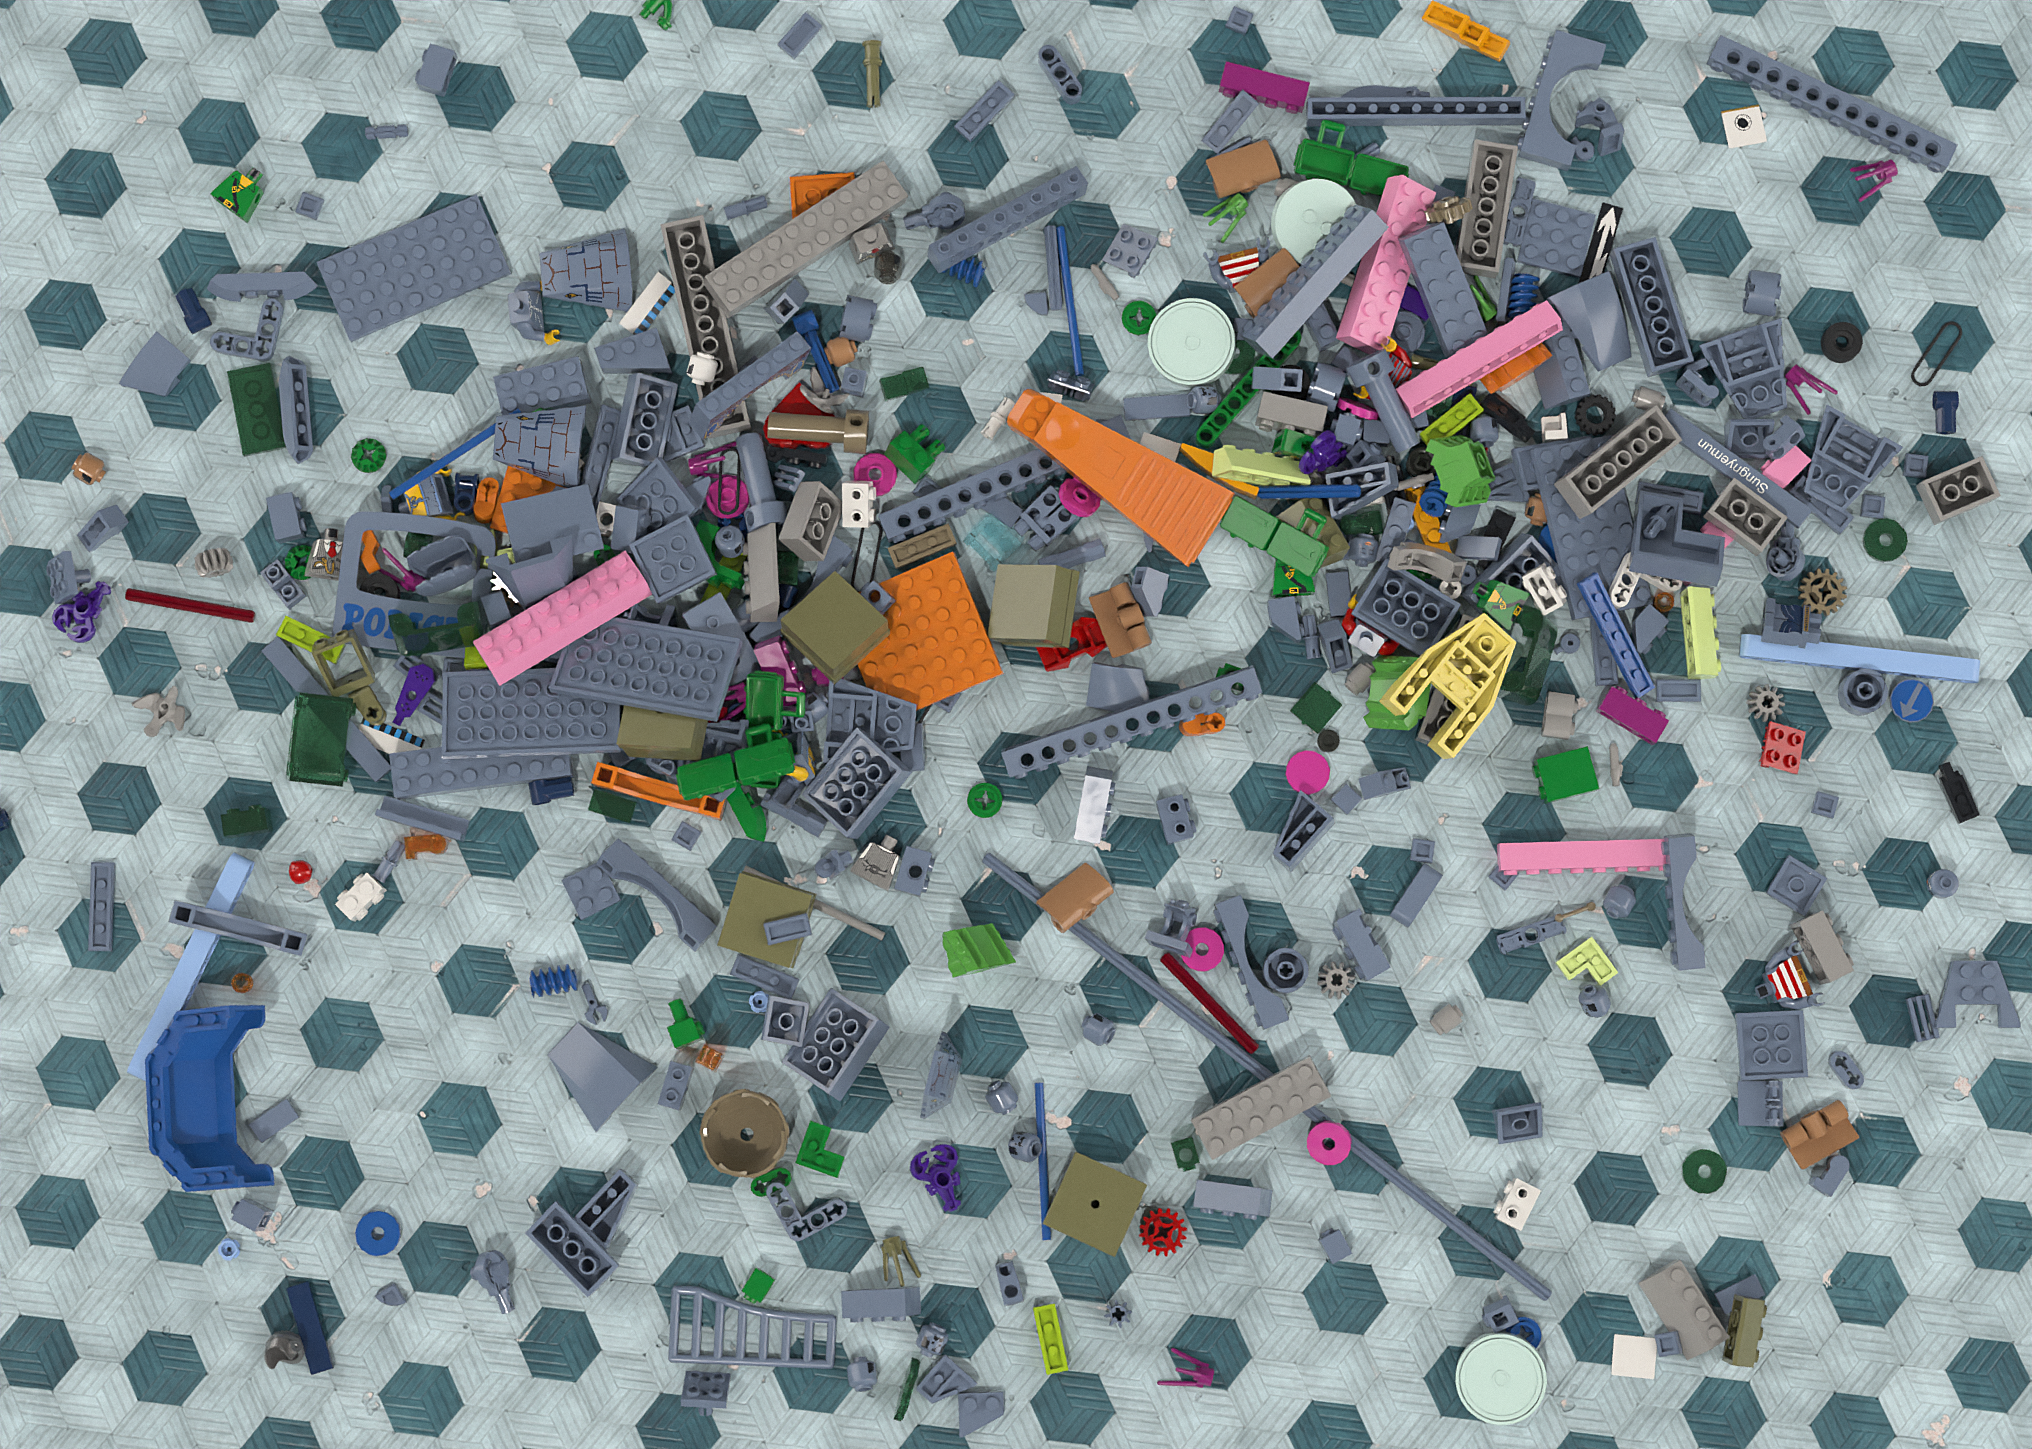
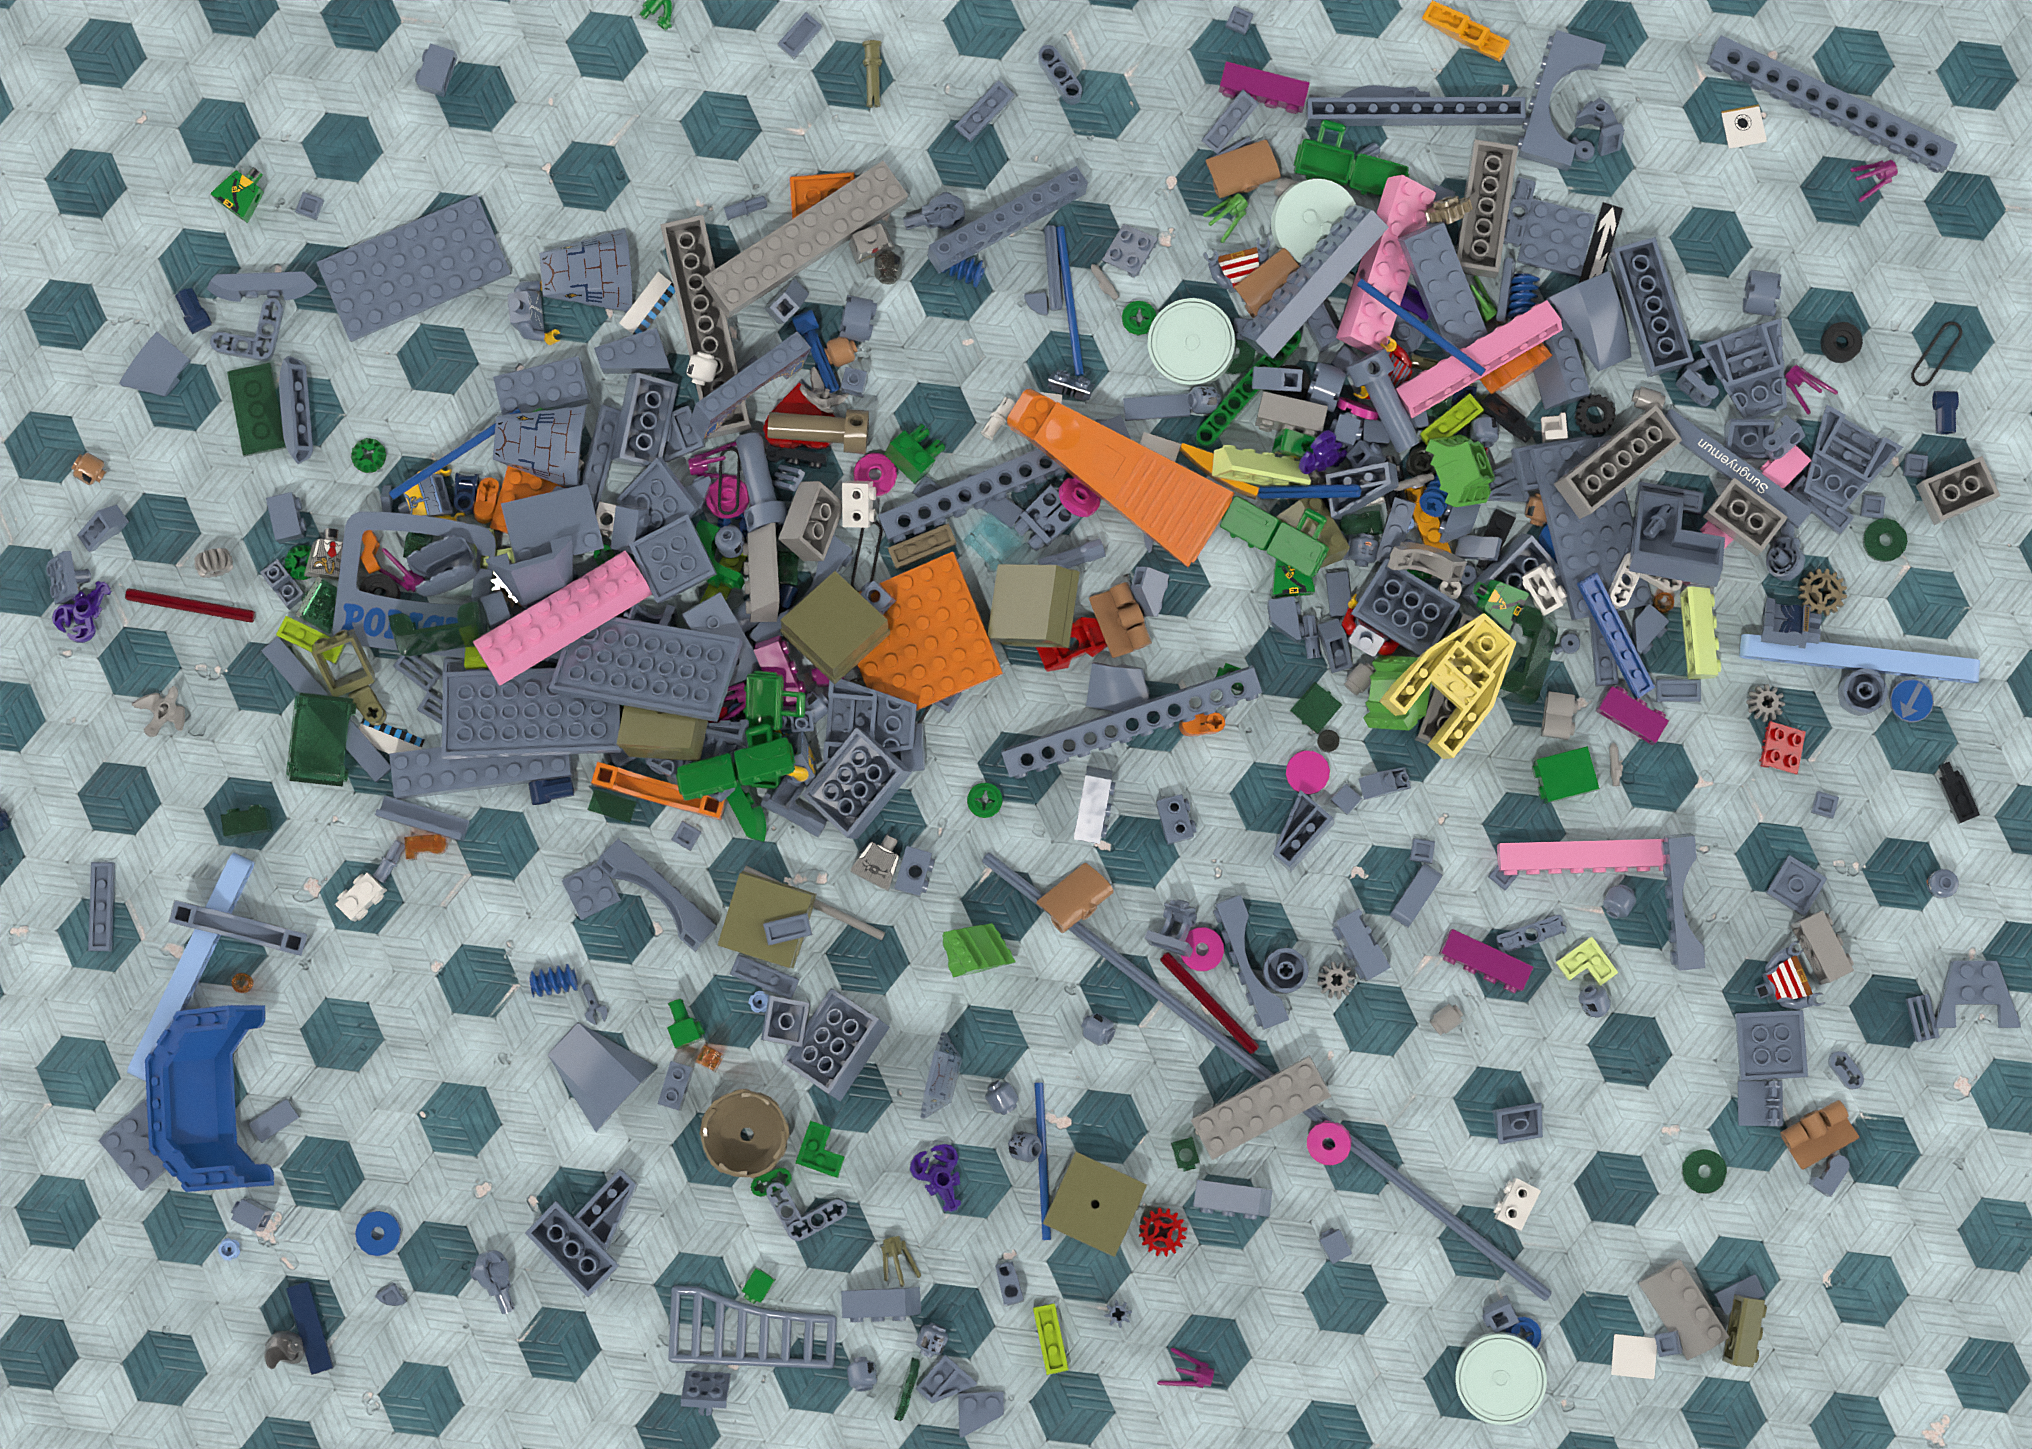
(130, 1148): none -> sand blue plate
(300, 871): red piece -> none
(318, 605): none -> clear green plate
(387, 131): sand blue axle -> none
(417, 685): dark purple piece -> none
(833, 864): sand blue hips -> none
(904, 384): clear green slope -> none
(1417, 324): none -> blue piece
(1485, 960): none -> magenta brick
(1589, 906): dark tan hinge -> none

